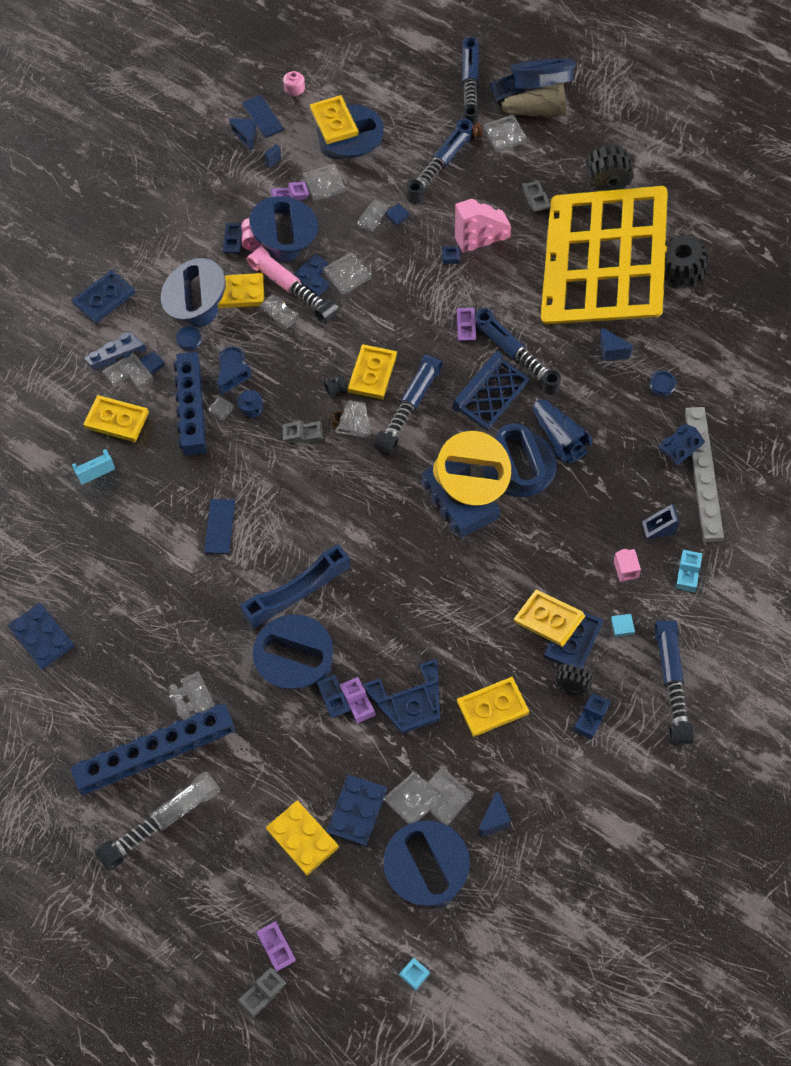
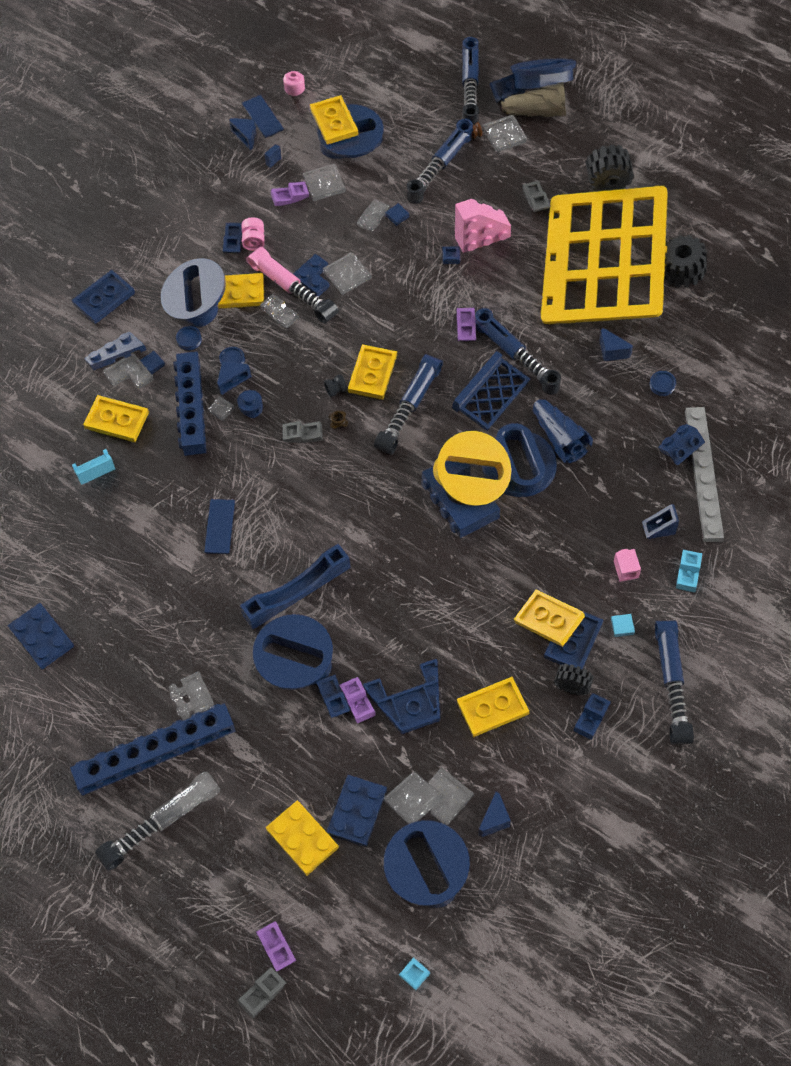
(302, 226): dark blue piece -> none
(354, 420): clear wing -> none

